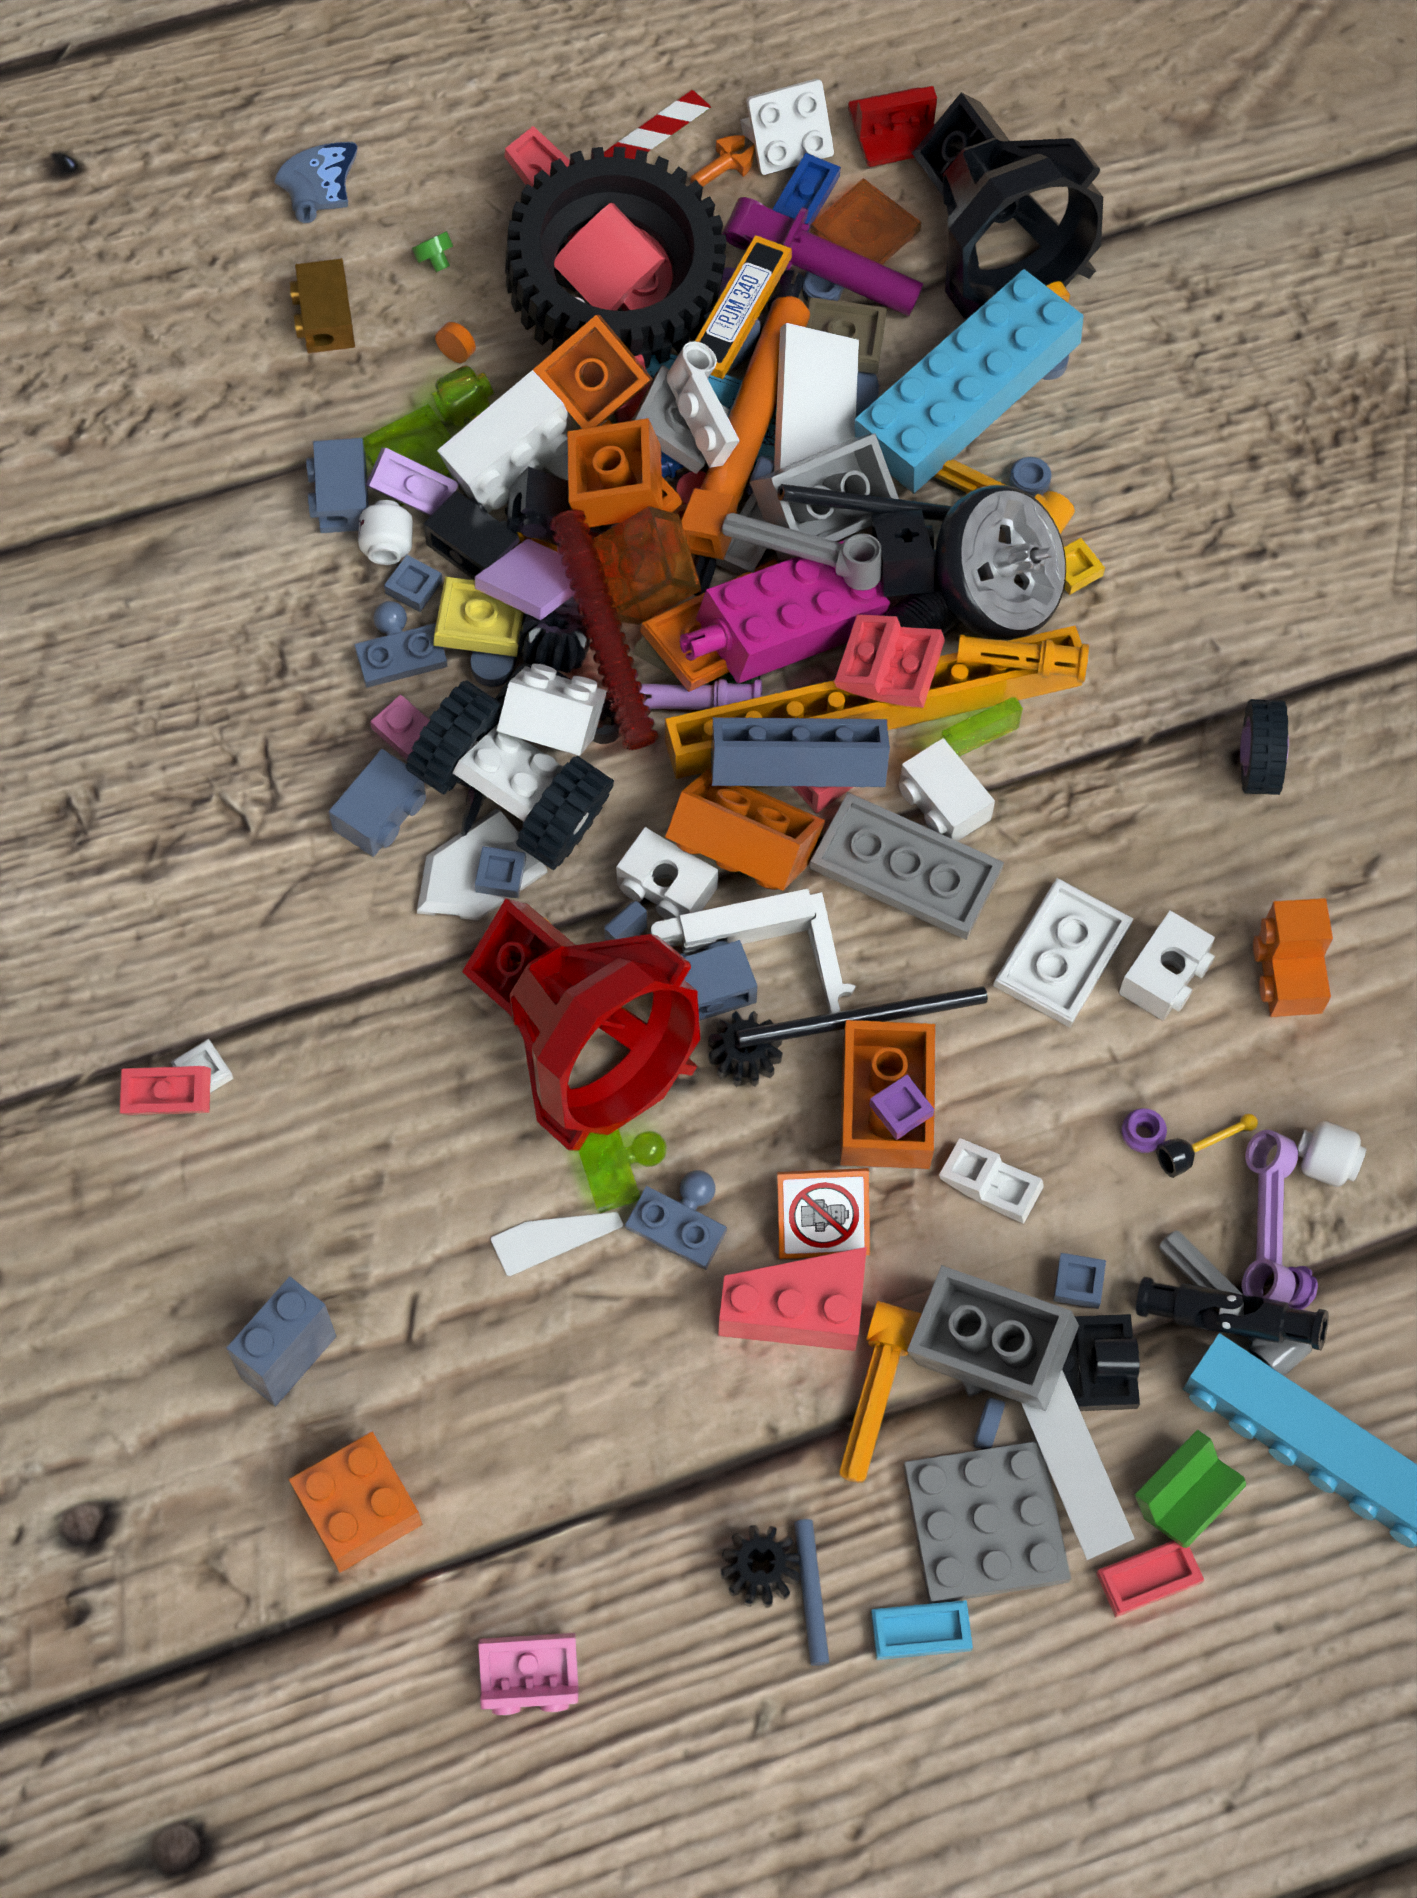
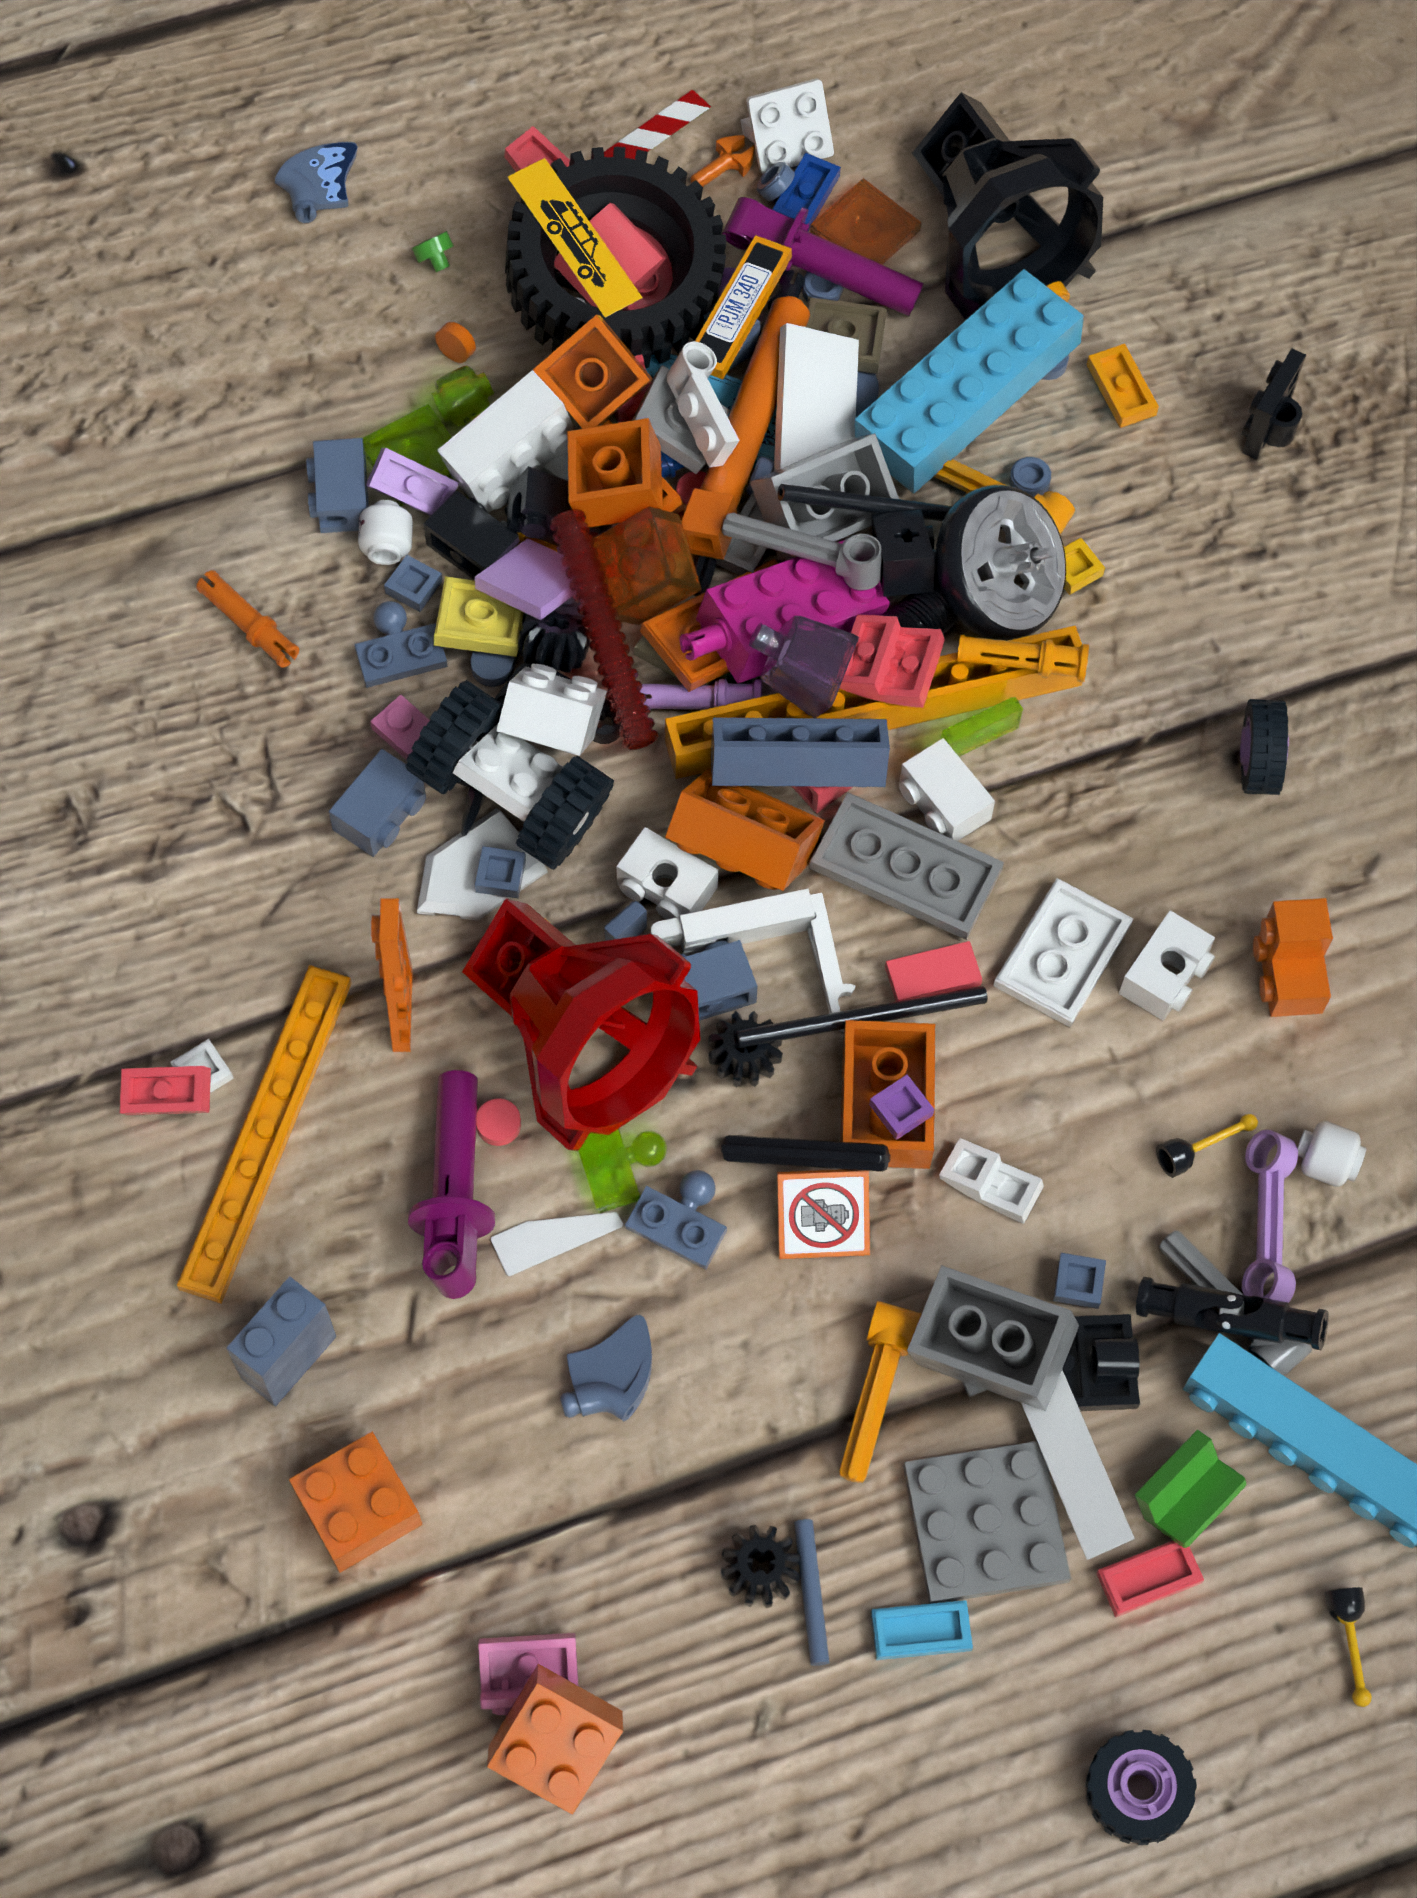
(259, 629): none -> orange pin
(264, 1135): none -> light orange tile
(324, 306): pearl gold brick -> none
(395, 970): none -> orange wing
(451, 1217): none -> magenta piece
(498, 1122): none -> coral tile
(555, 1739): none -> orange brick
(575, 237): none -> yellow sticker
(611, 1374): none -> sand blue arm
(775, 181): none -> sand blue tile
(797, 1302): coral wedge -> none
(805, 661): none -> clear purple torso
(806, 1153): none -> black axle
(893, 123): red bracket -> none
(934, 972): none -> coral tile
(989, 1423): sand blue tile -> none
(1122, 385): none -> light orange plate
(1148, 1119): medium lavender plate -> none
(1166, 1769): none -> black wheel
(1275, 405): none -> black plate
(1305, 1287): medium lavender plate -> none
(1347, 1607): none -> hinge

